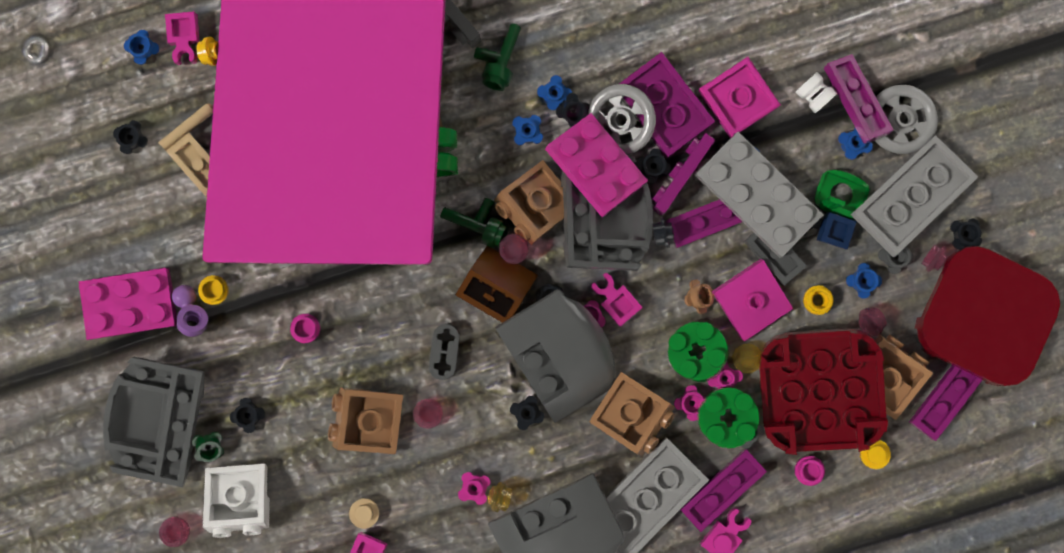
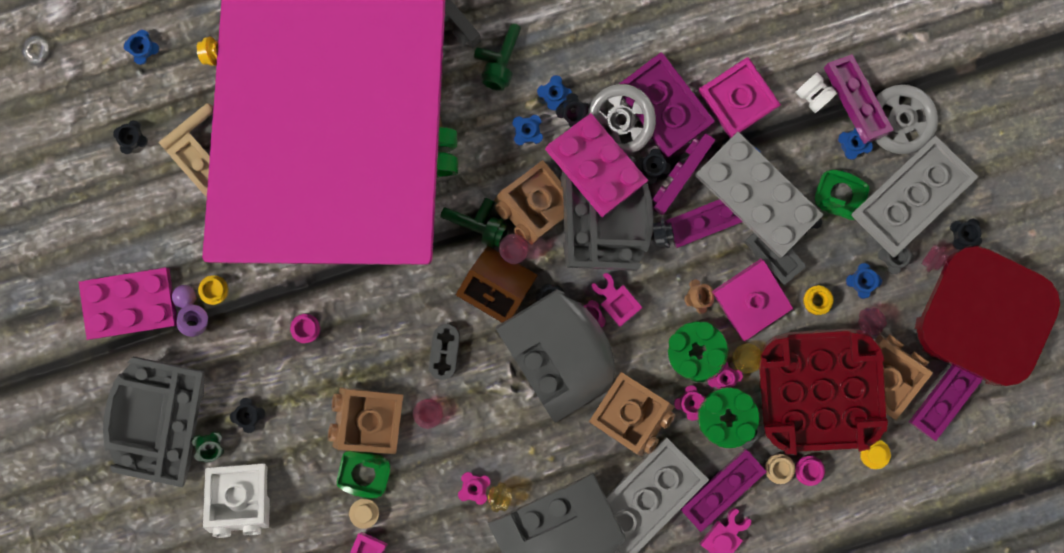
(174, 532): clear pink plate -> none
(183, 32): dark pink plate -> none
(345, 479): none -> green piece
(535, 415): black plate -> none
(780, 468): none -> tan plate
(836, 230): dark blue plate -> none

